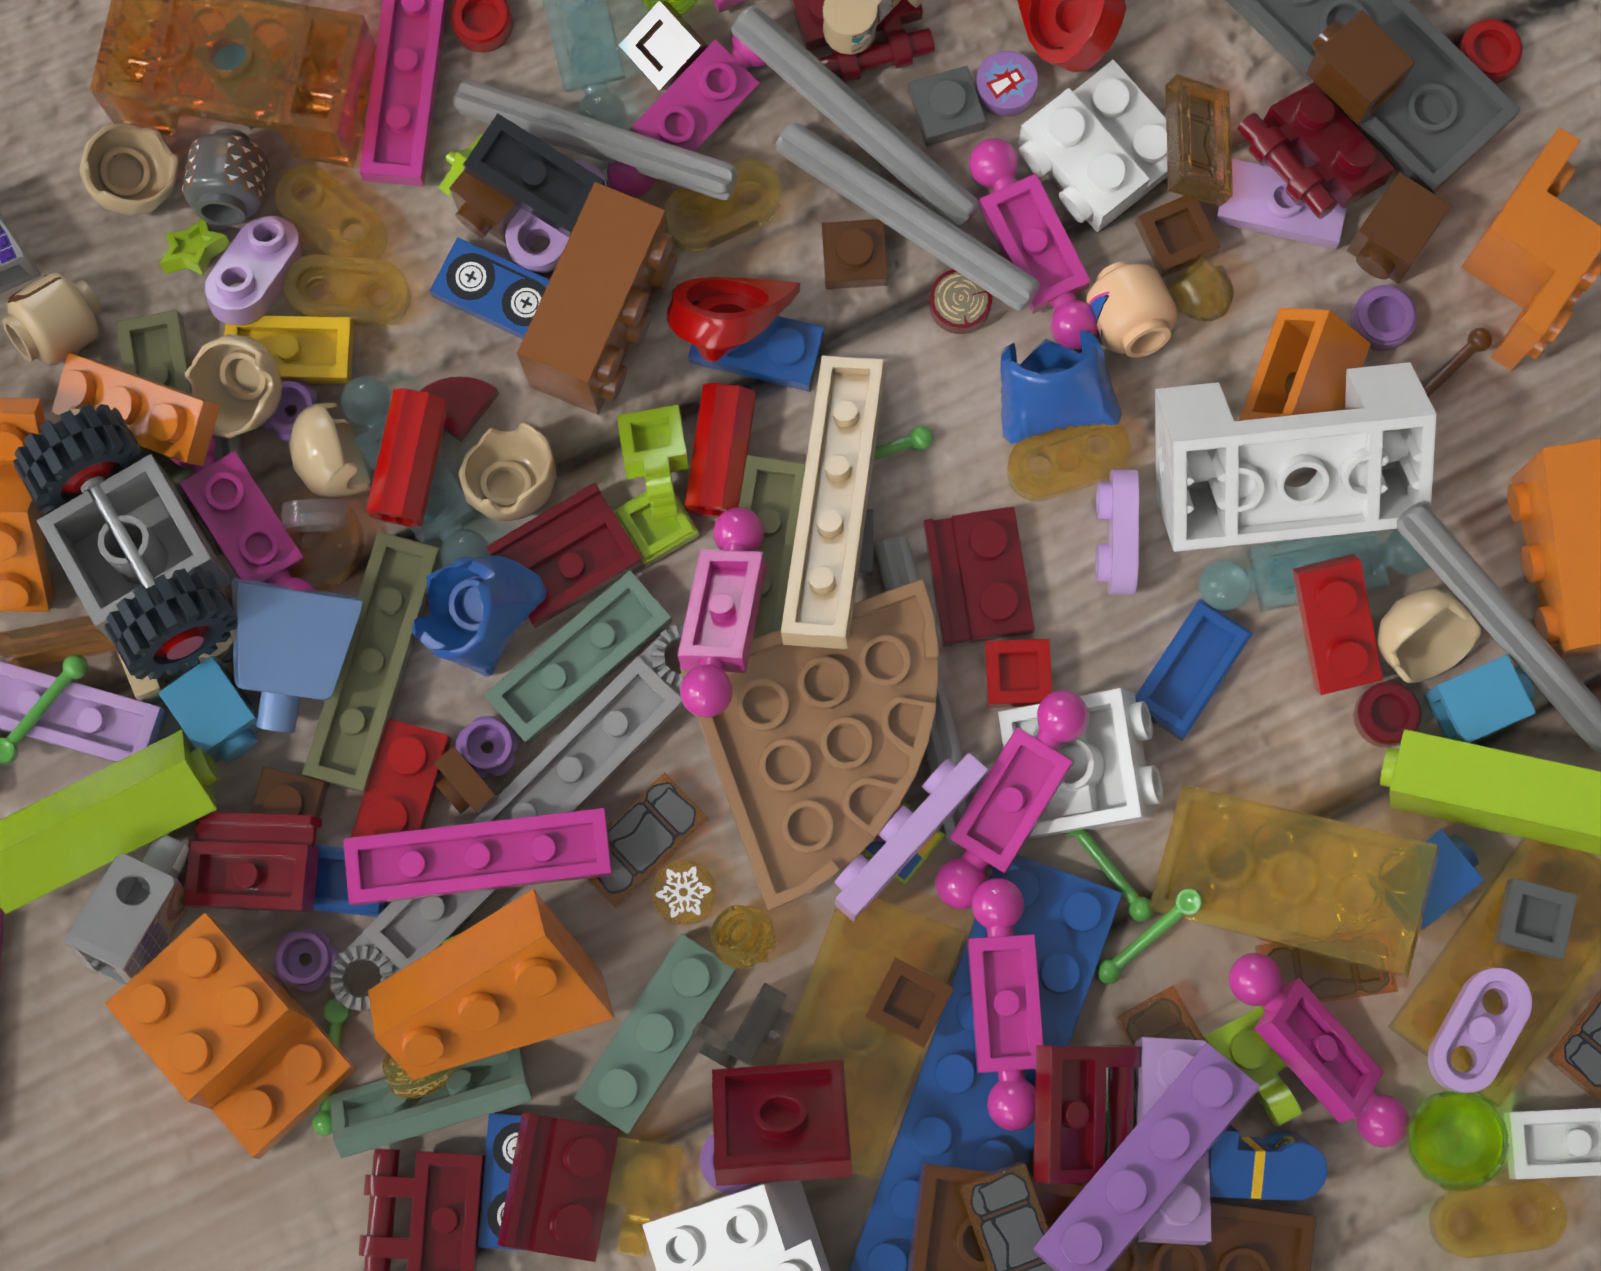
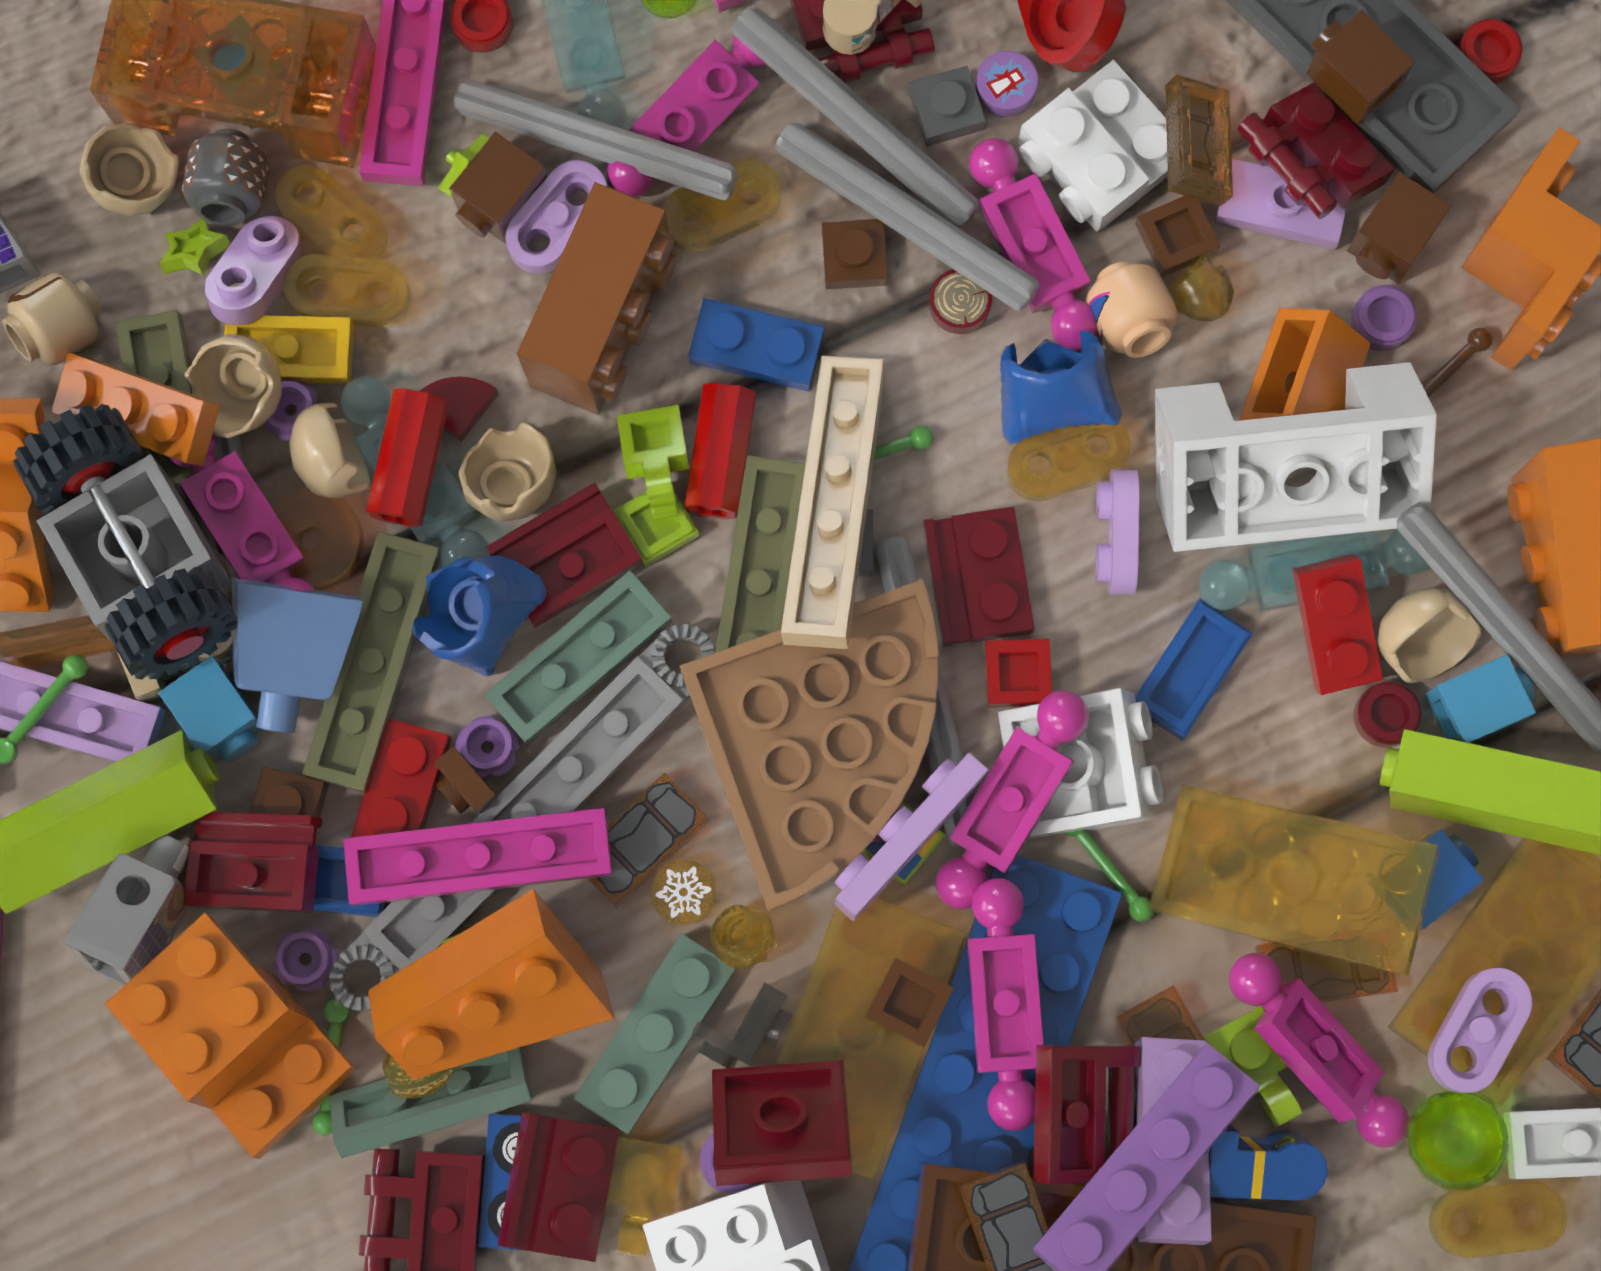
(314, 515): clear tile -> none
(489, 287): tile -> none
(531, 174): black plate -> none
(663, 45): plate -> none
(722, 612): dark pink plate -> none
(726, 311): red piece -> none
(1187, 902): bright green hinge -> none
(1535, 919): dark grey plate -> none

